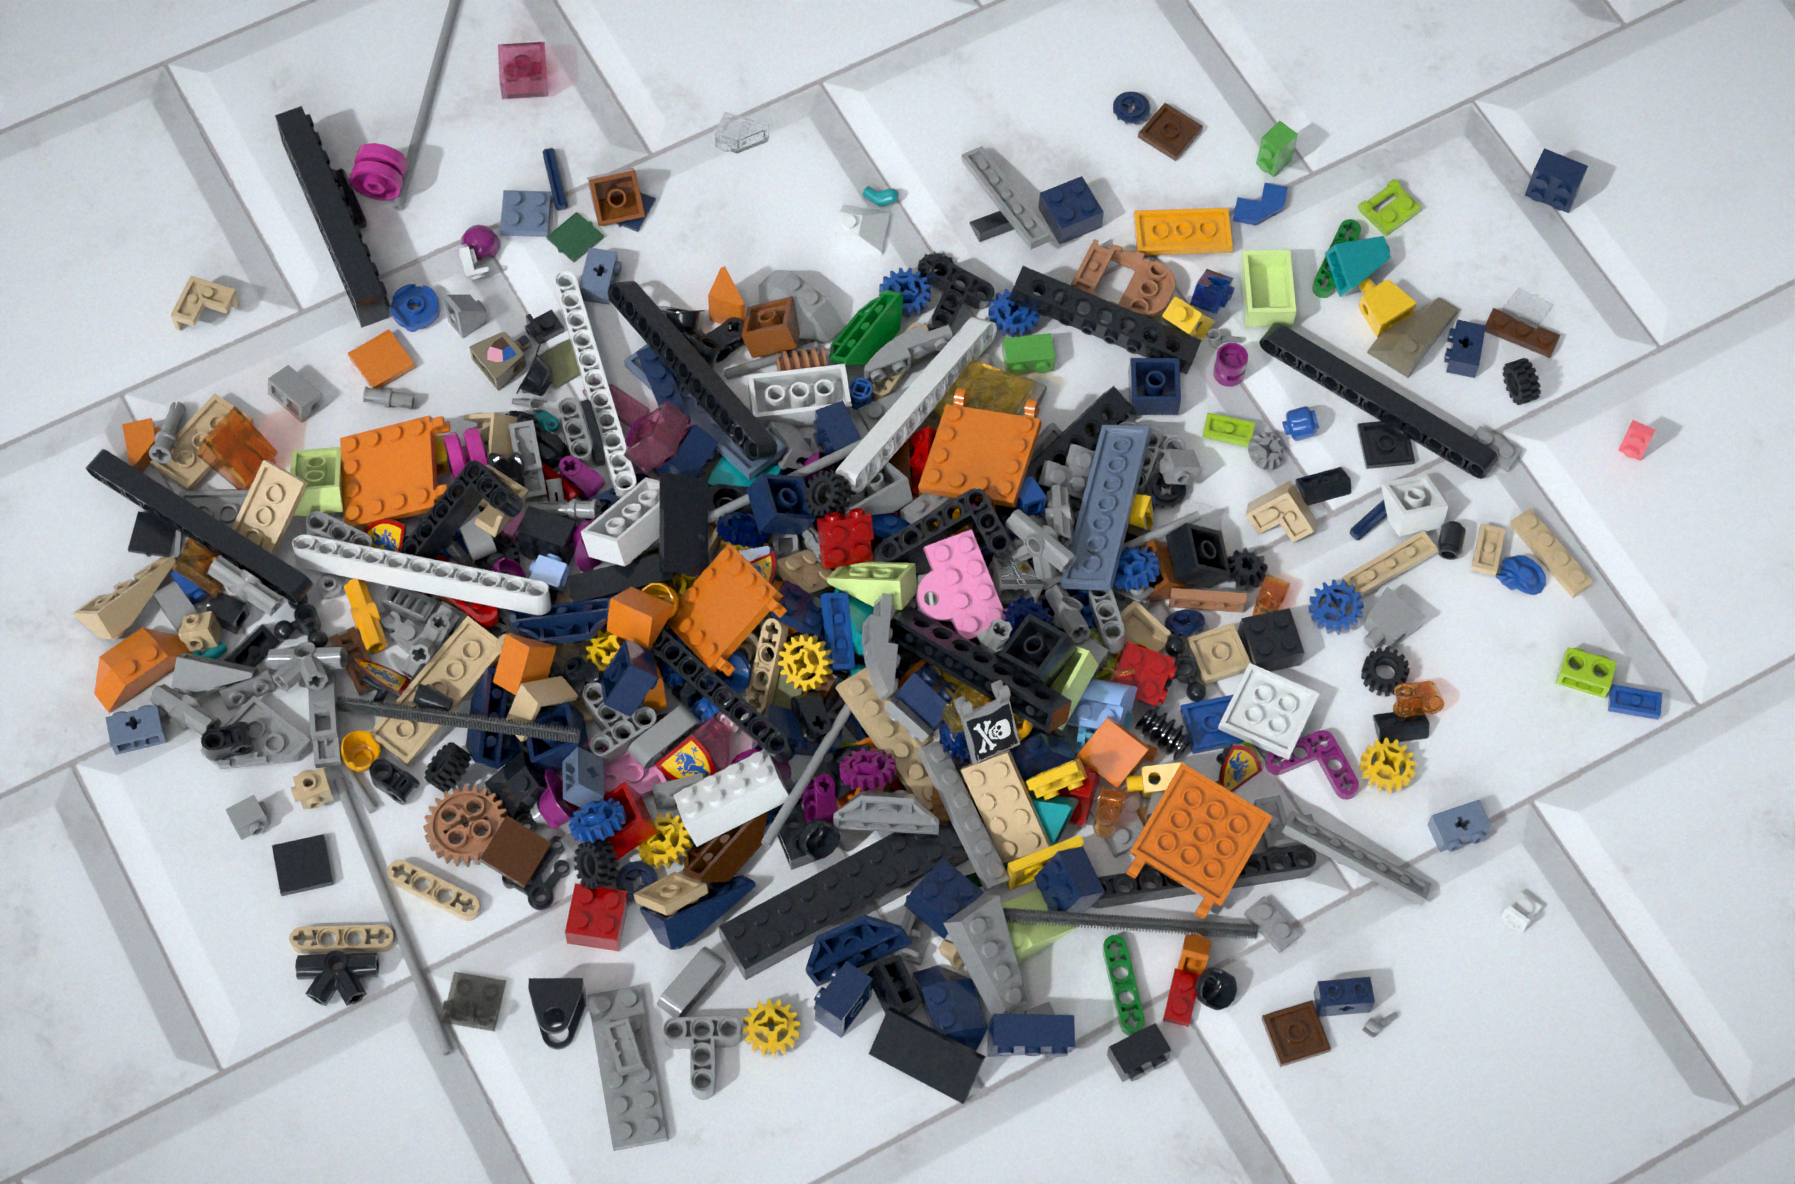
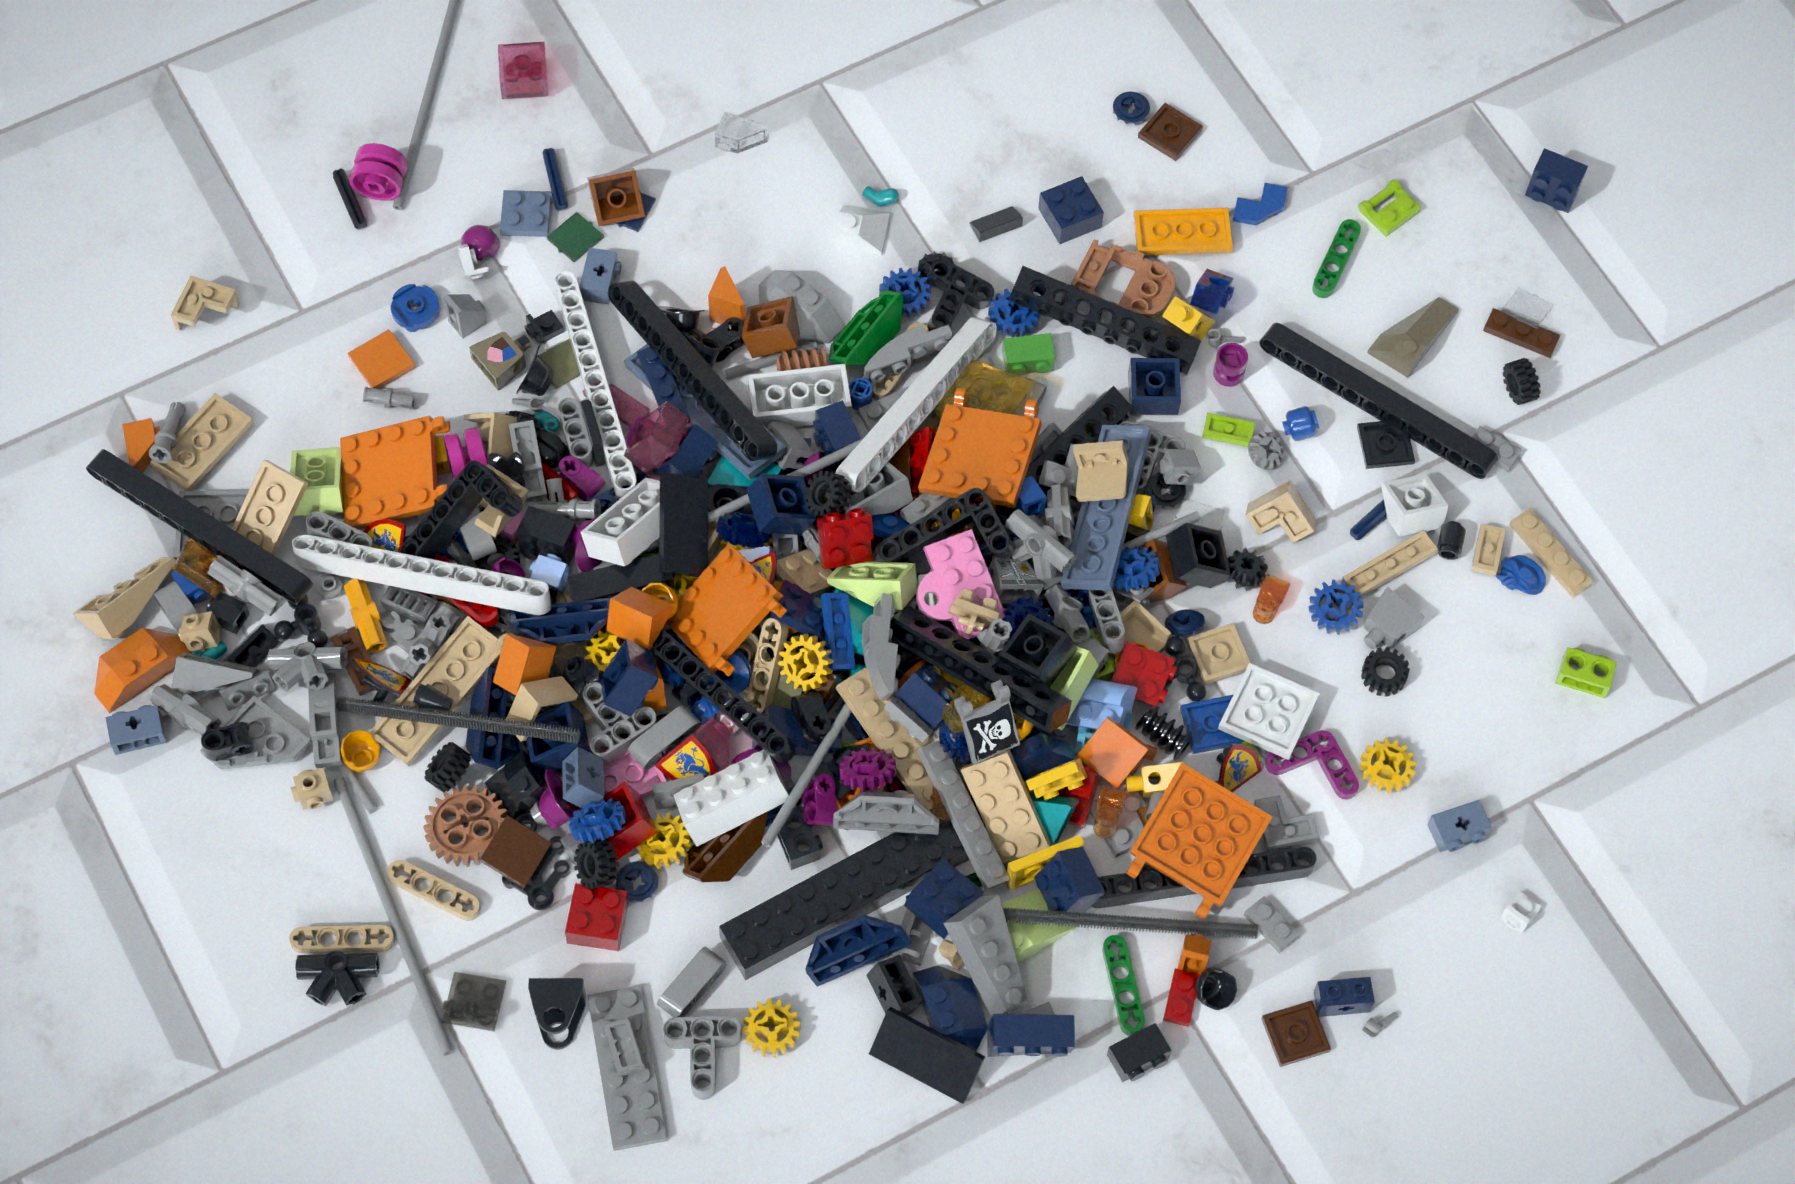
(151, 536): black piece -> none
(236, 450): clear orange slope -> none
(248, 817): light grey brick -> none
(294, 393): light grey hinge -> none
(302, 865): black tile -> none
(333, 216): black brick -> none
(396, 783): black piece -> none
(671, 893): tan plate -> none
(693, 919): dark blue wedge -> none
(819, 838): black hair -> none
(843, 998): dark blue brick -> none
(972, 614): none -> tan hips
(1006, 198): light grey plate -> none
(1101, 470): none -> tan bracket
(1116, 673): clear orange hand -> none
(1207, 600): nougat tile -> none
(1267, 288): yellowish green piece -> none
(1272, 640): black brick -> none
(1276, 149): bright green brick -> none
(1324, 486): black slope -> none
(1355, 261): teal slope -> none
(1356, 858): light grey plate -> none
(1384, 305): yellow torso -> none
(1400, 728): black slope -> none
(1418, 698): clear orange piece -> none
(1465, 348): dark blue brick -> none
(1635, 702): blue plate -> none
(1636, 440): coral plate -> none

